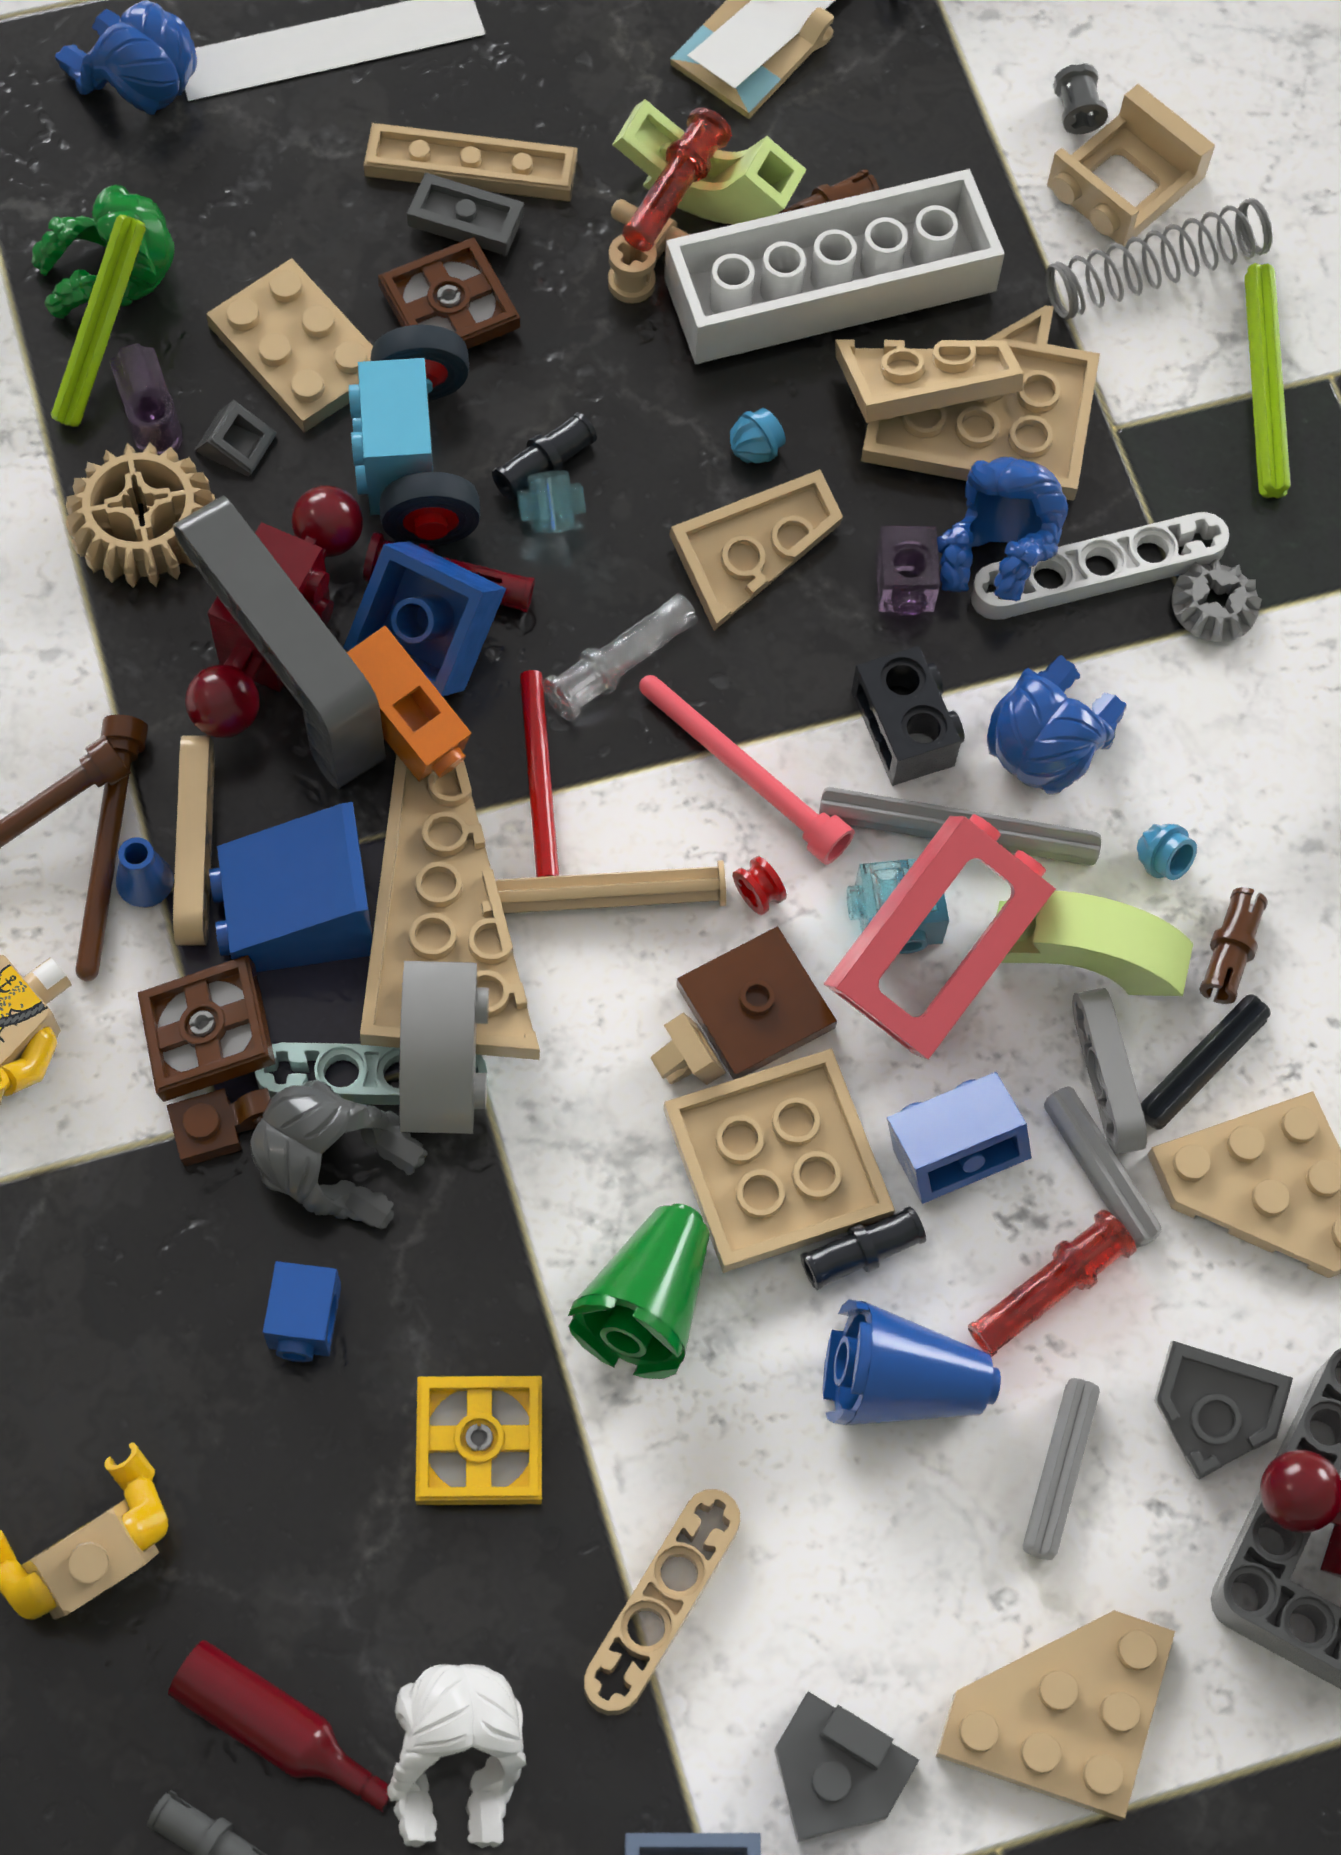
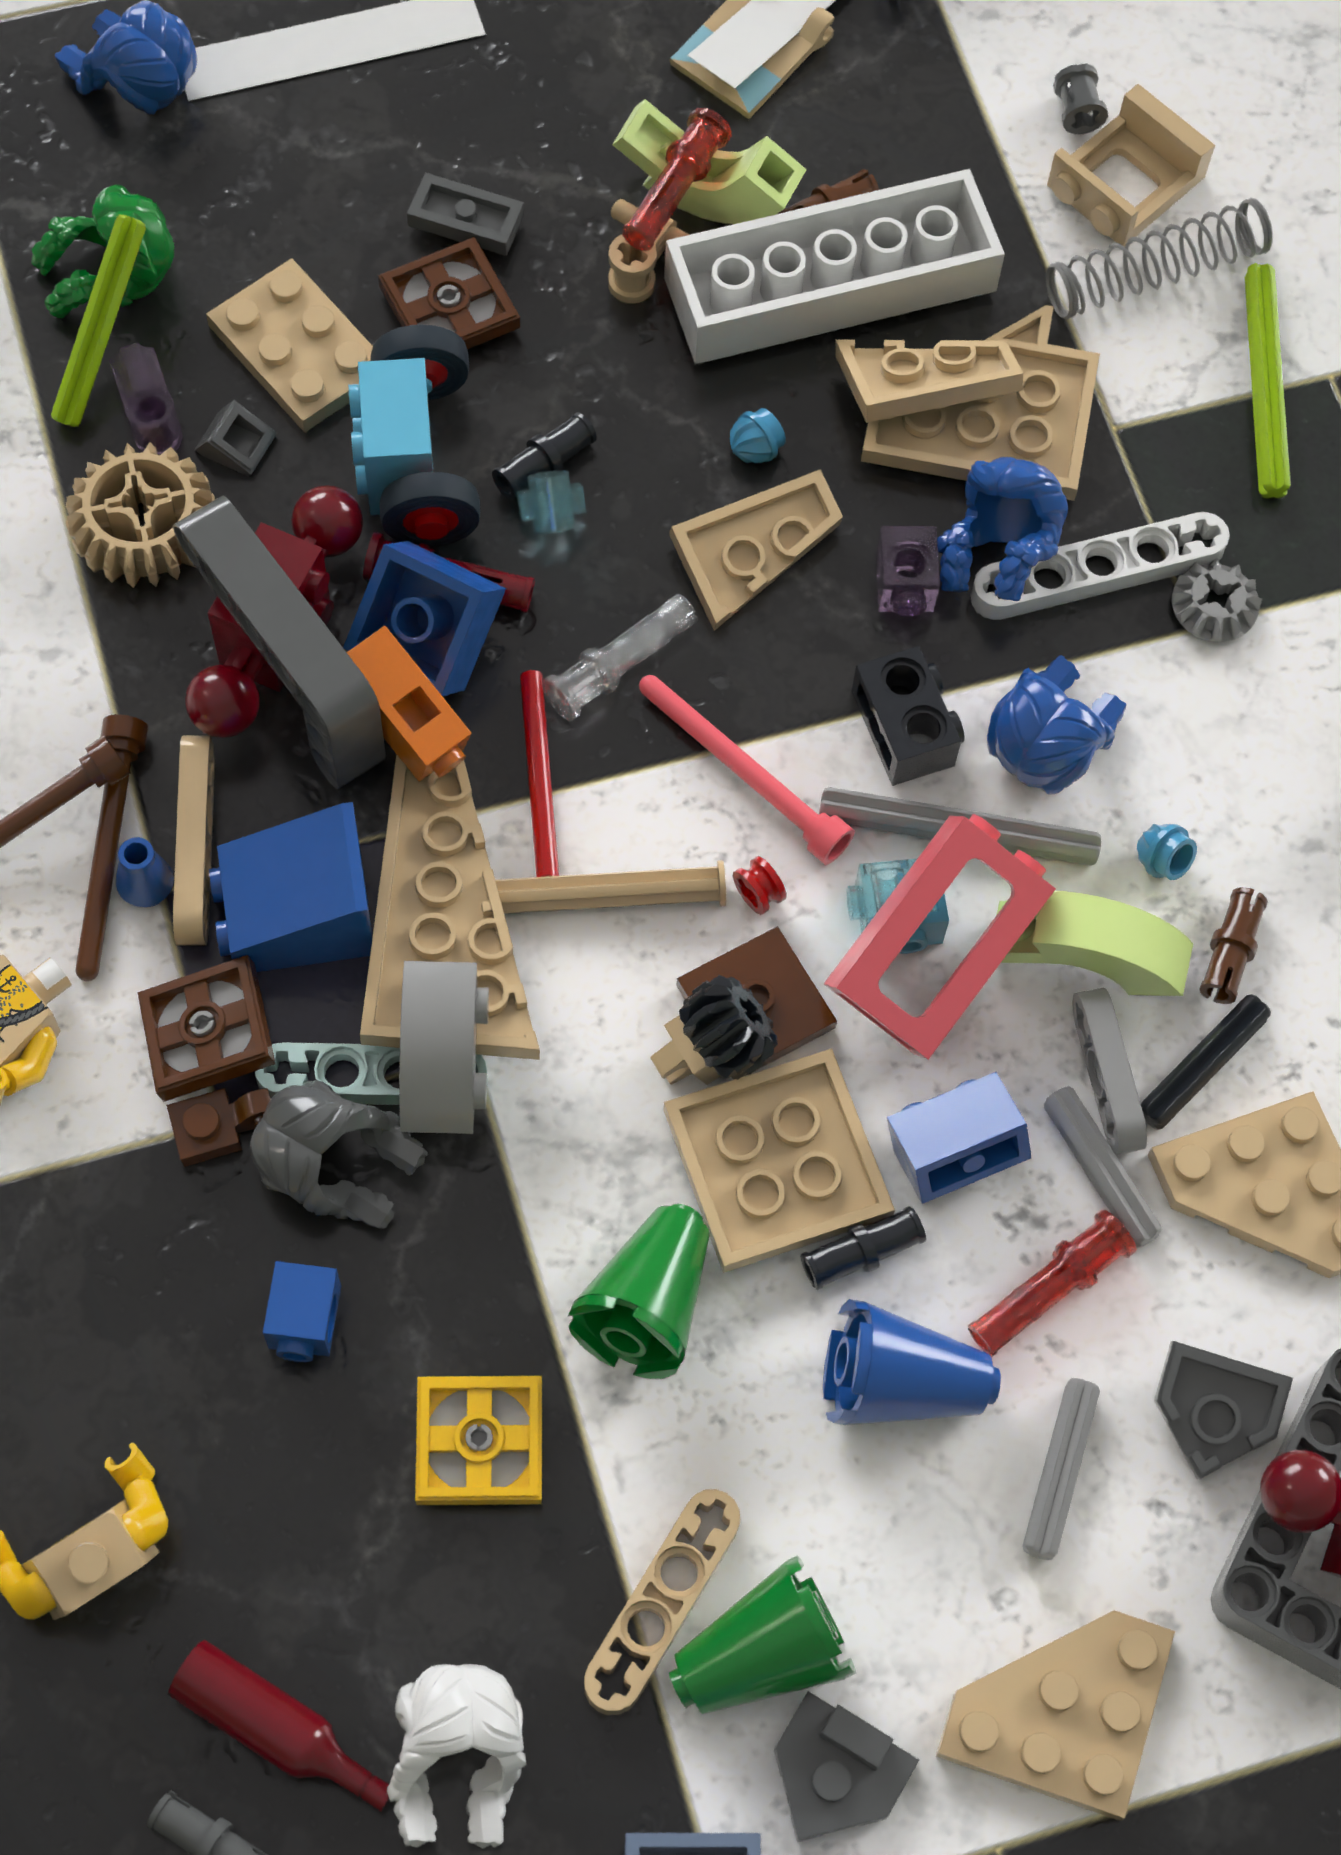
(471, 160): tan tile -> none
(728, 1027): none -> black gear
(763, 1646): none -> green cone

